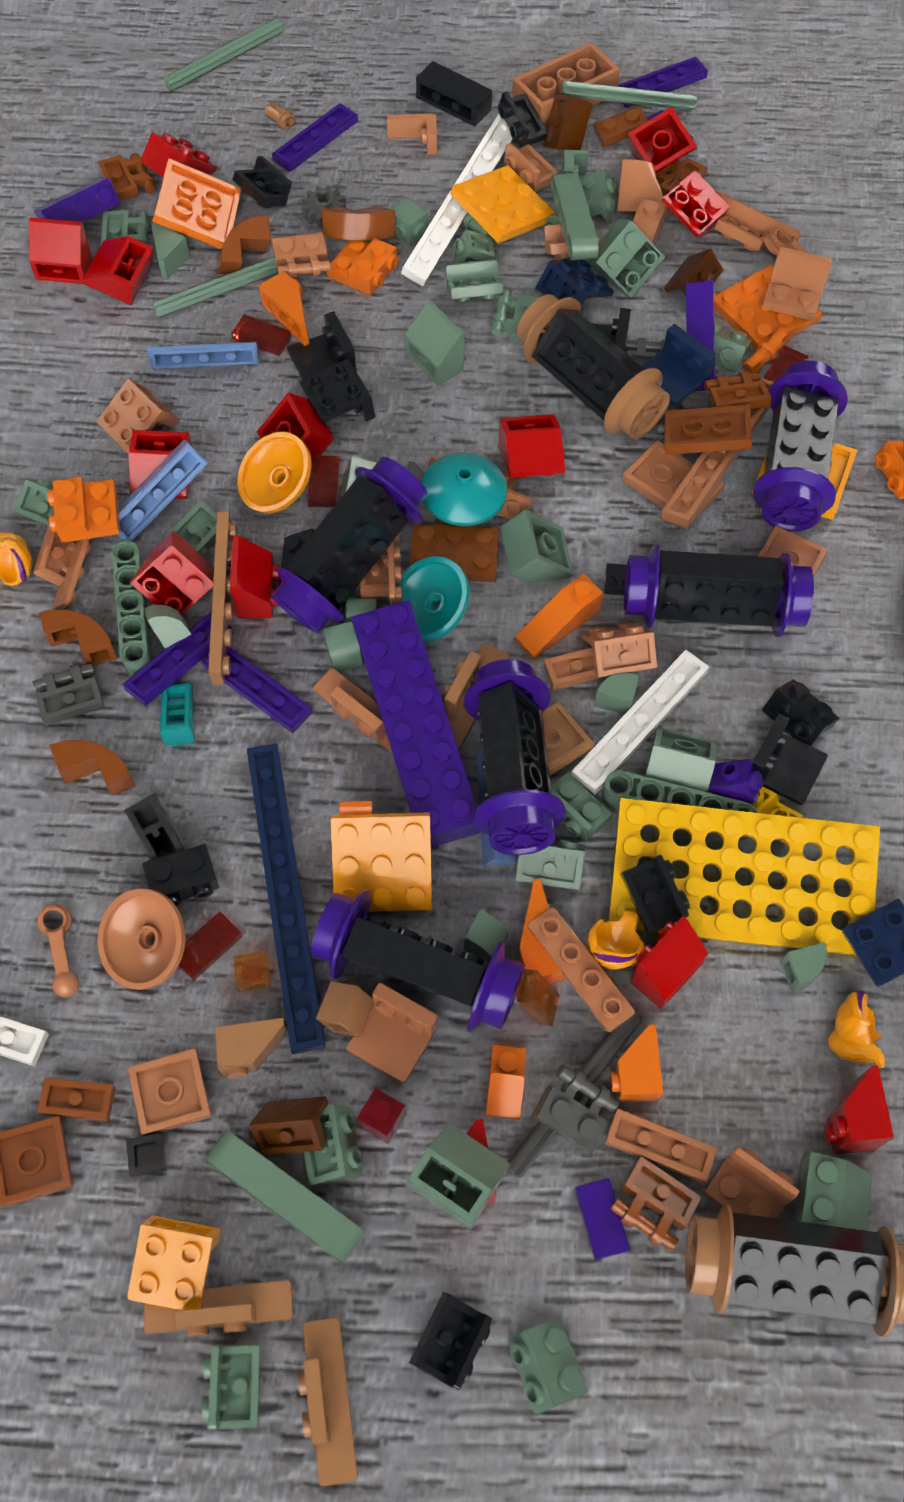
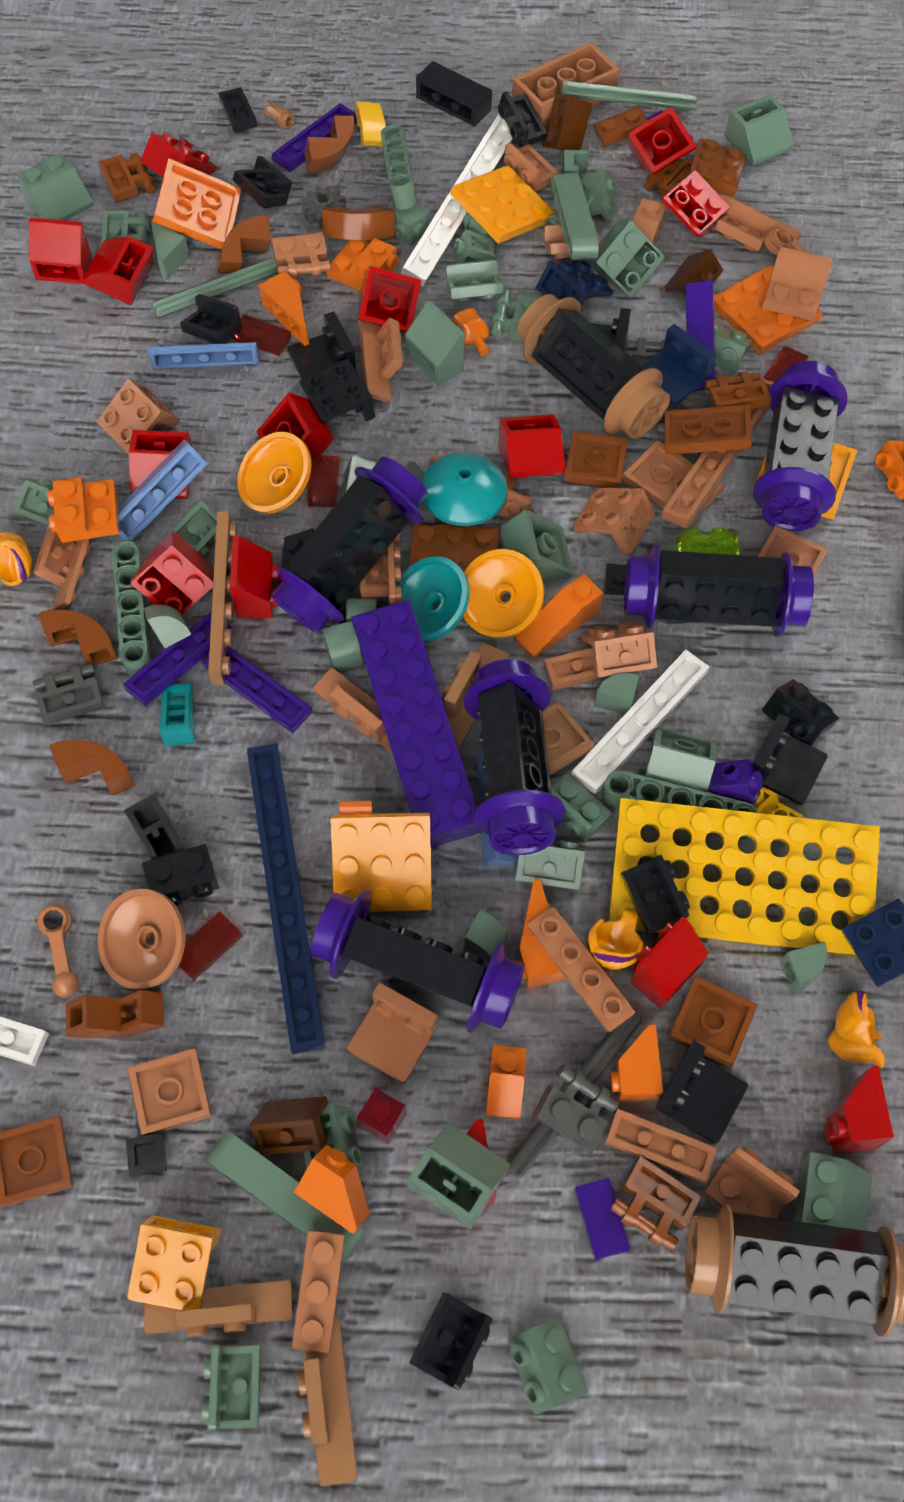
(55, 189): none -> sand green slope
(76, 1099): dark orange plate -> none
(81, 203): dark purple brick -> none
(111, 1017): none -> dark orange brick
(213, 320): none -> black bracket
(223, 54): sand green axle -> none
(237, 109): none -> black plate
(247, 1045): medium nougat slope -> none
(252, 971): clear orange plate -> none
(318, 1291): none -> nougat plate
(327, 152): none -> dark orange brick
(335, 1188): none -> orange slope
(345, 1008): medium nougat brick -> none
(371, 122): none -> yellow slope
(380, 356): none -> nougat bracket
(388, 296): none -> red slope
(398, 167): none -> sand green beam
(414, 126): nougat bracket -> none
(473, 328): none -> orange piece
(489, 580): none -> light orange dish
(537, 997): clear orange plate -> none
(596, 459): none -> dark orange plate
(617, 512): none -> nougat bracket
(638, 182): nougat slope -> none
(669, 78): dark purple tile -> none
(702, 1095): none -> black bracket
(714, 1020): none -> dark orange plate
(716, 543): none -> clear neon green bracket
(718, 165): none -> dark orange plate
(760, 129): none -> sand green slope
(766, 350): orange pin -> none

